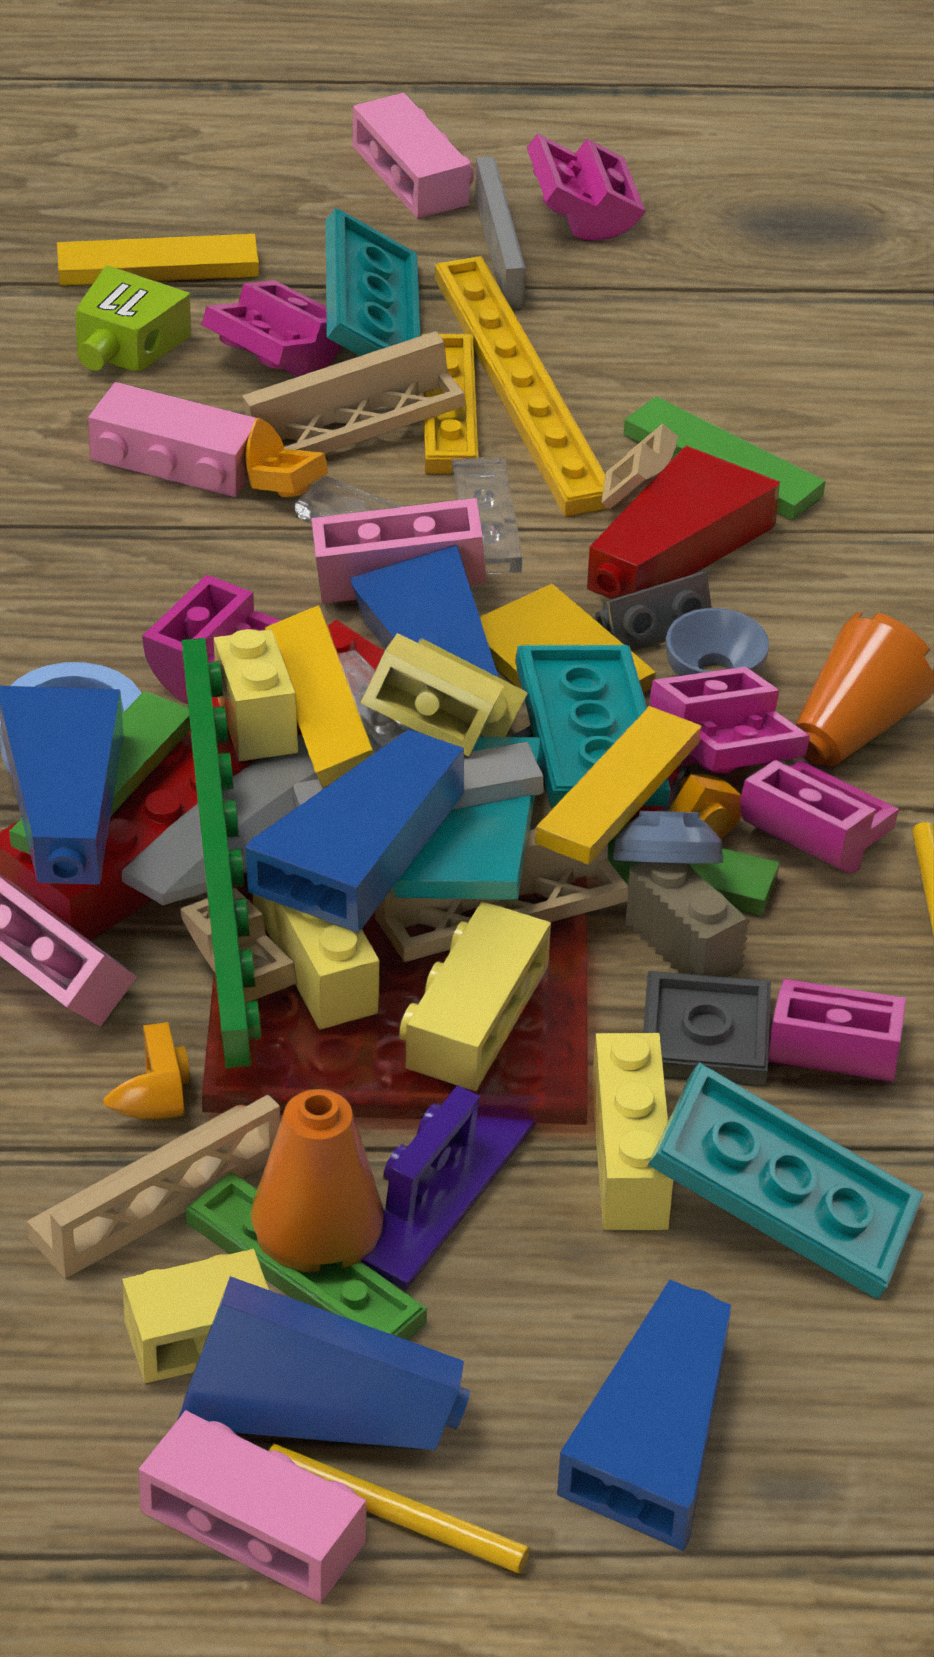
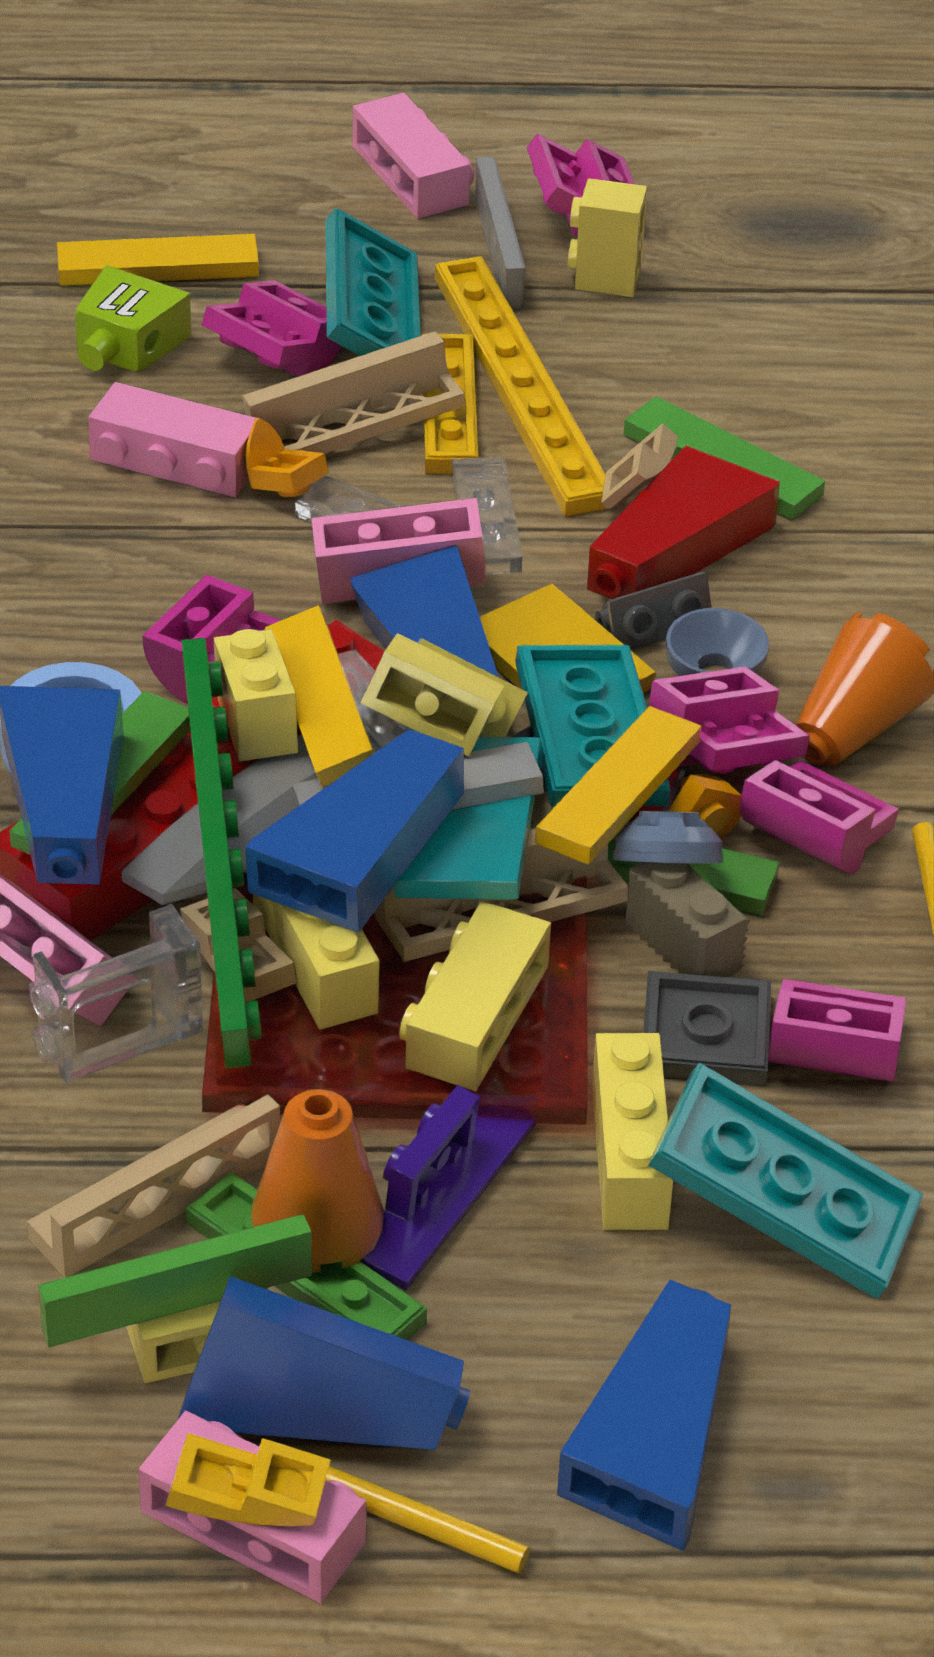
(159, 1091): light orange plate -> none
(170, 965): none -> clear window
(173, 1280): none -> bright green tile
(238, 1486): none -> yellow slope
(609, 237): none -> light yellow brick

